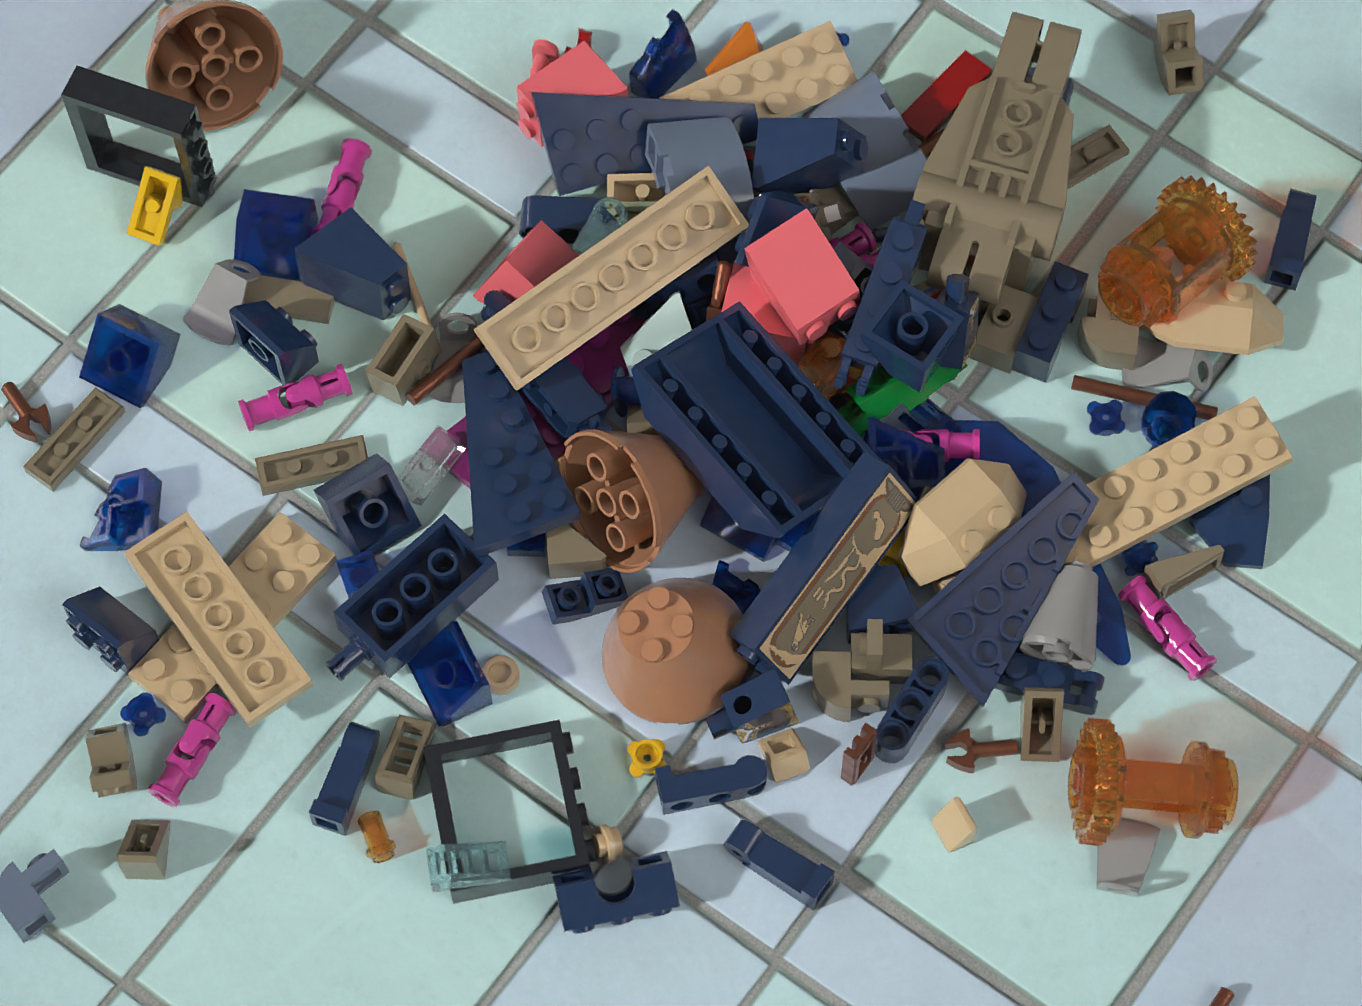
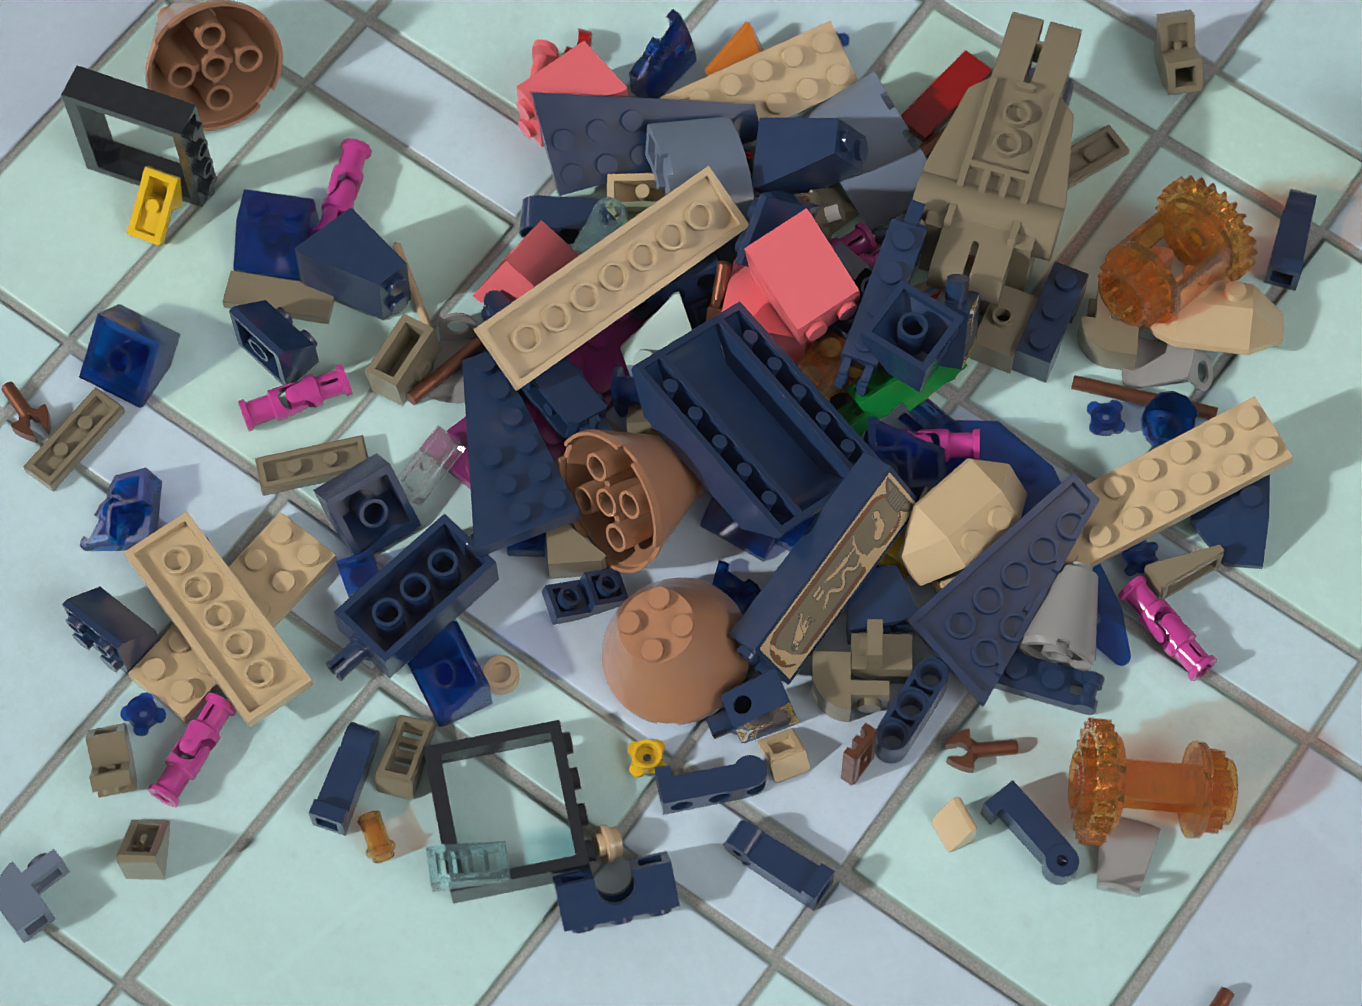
(221, 291): light grey piece -> none
(1034, 831): none -> dark blue leg
(1041, 724): dark tan slope -> none

